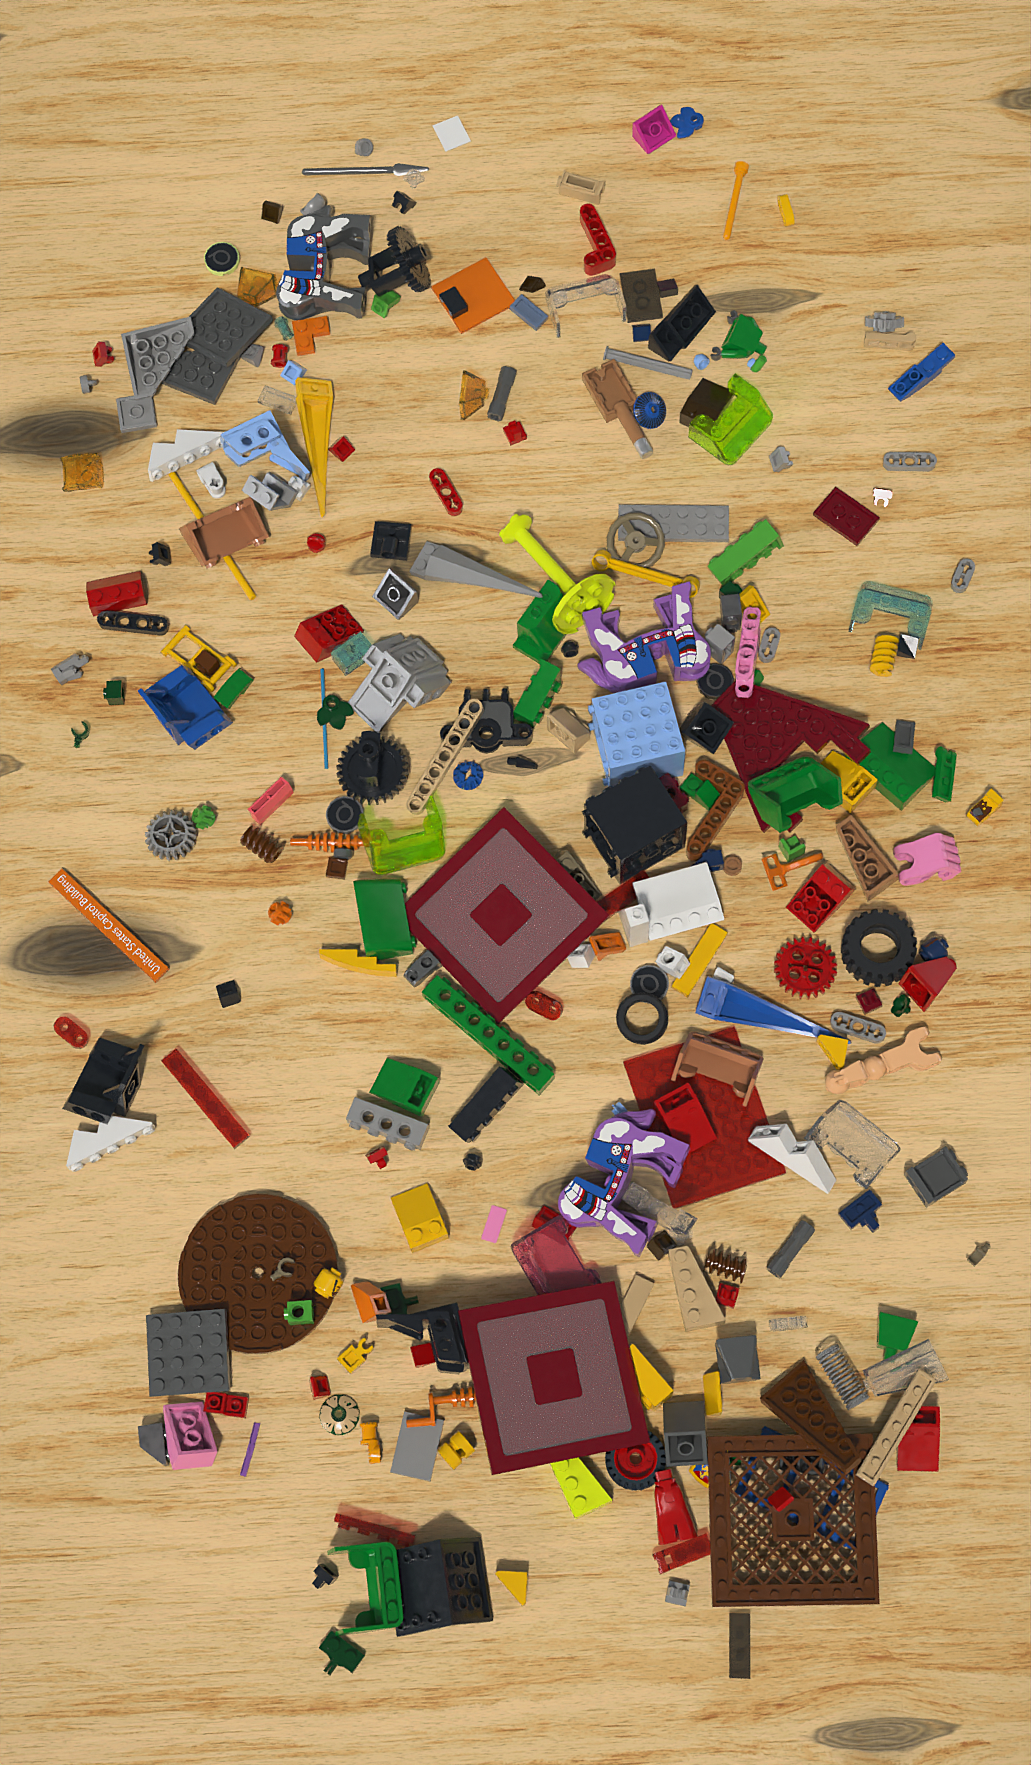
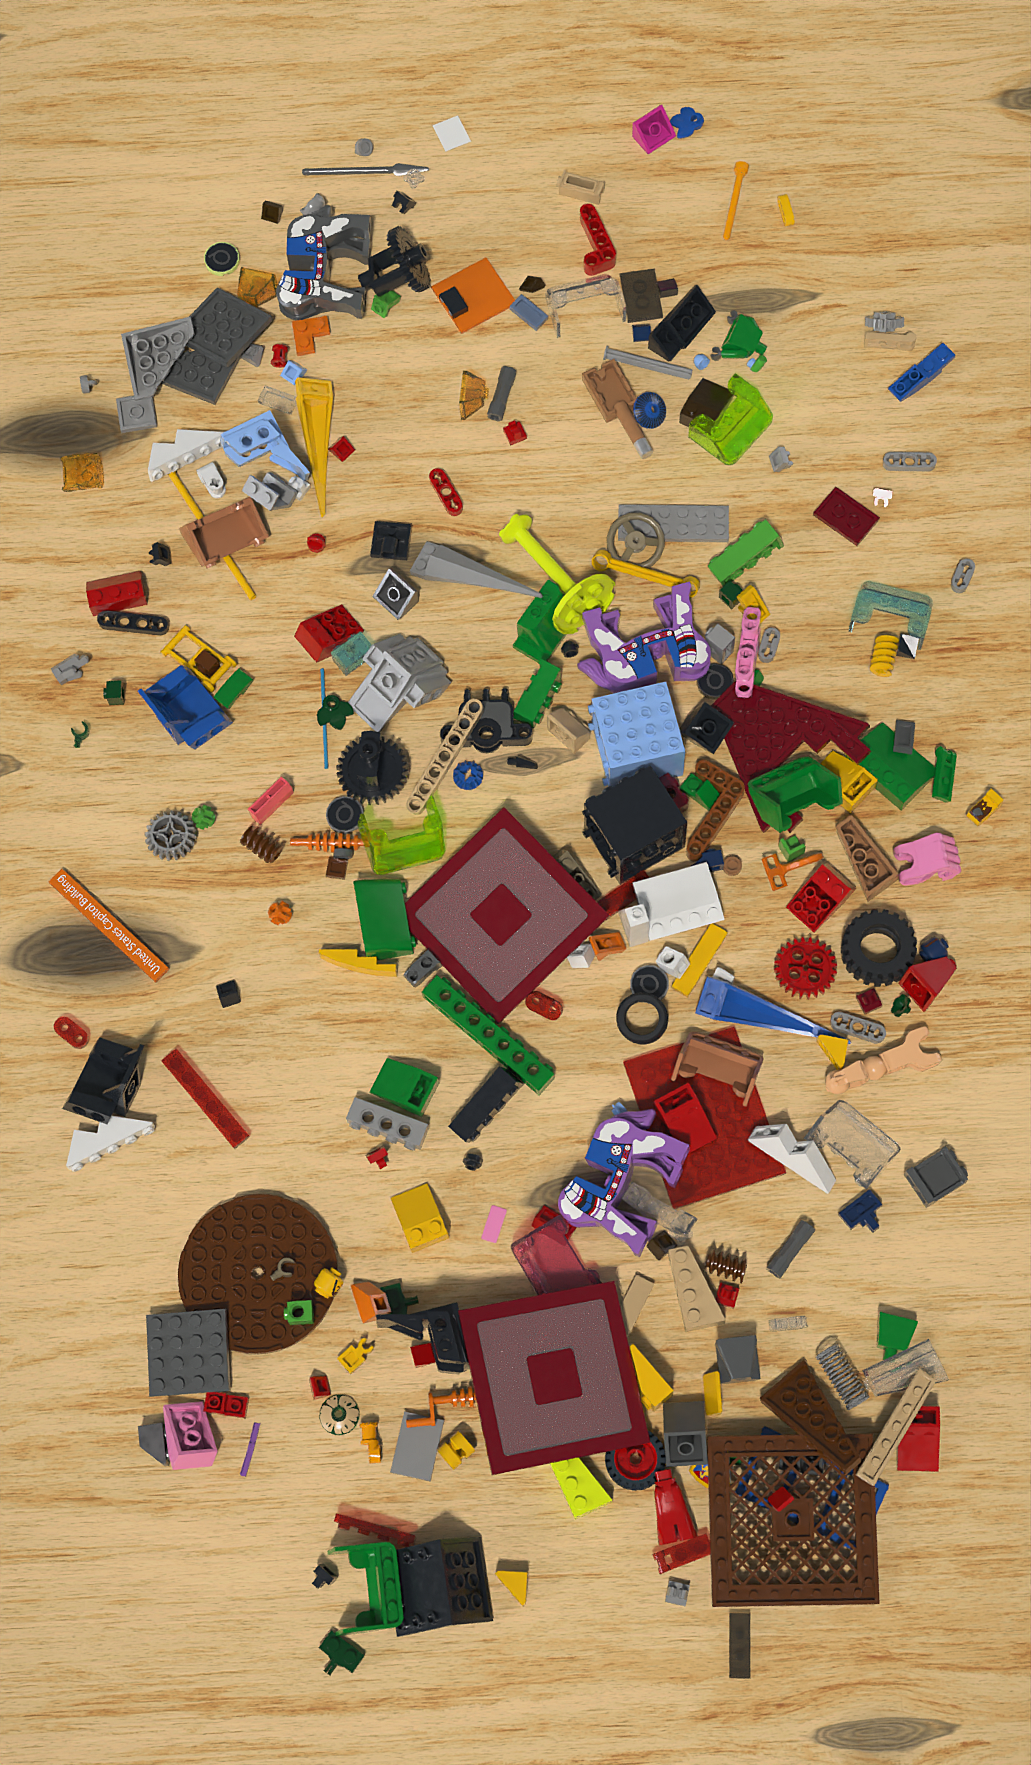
(100, 354): red tile -> none
(281, 324): clear light blue pin -> none
(730, 612): flat silver slope -> none
(979, 1254): dark tan piece -> none

